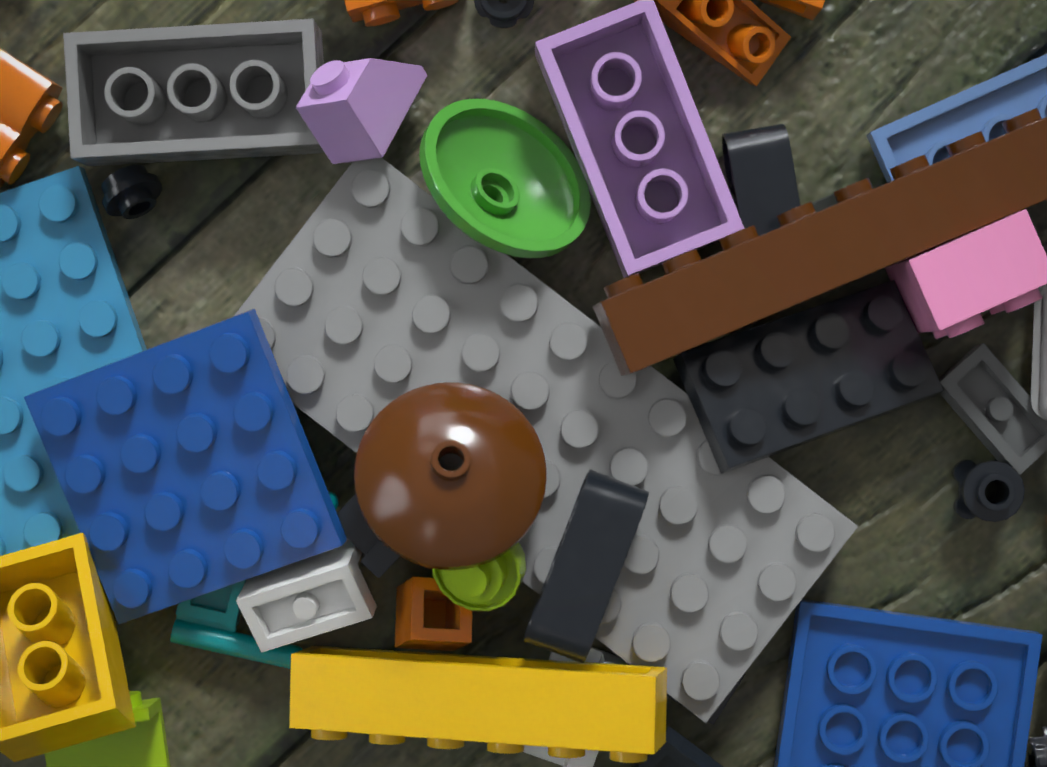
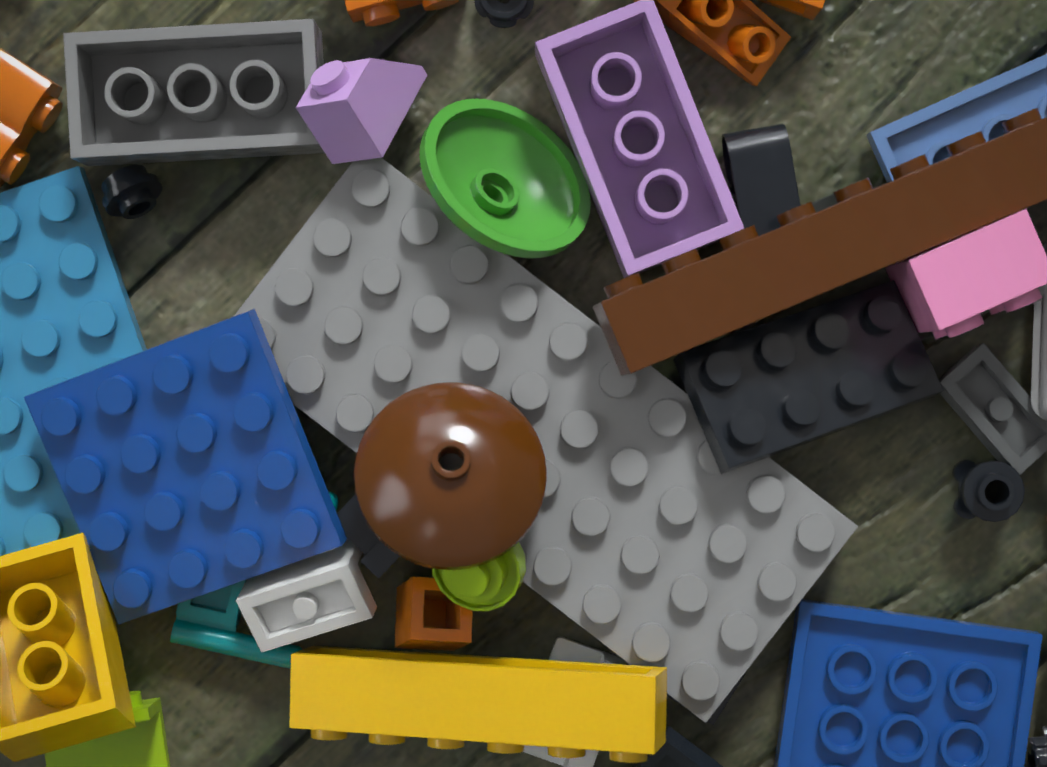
(586, 566): black beam -> none

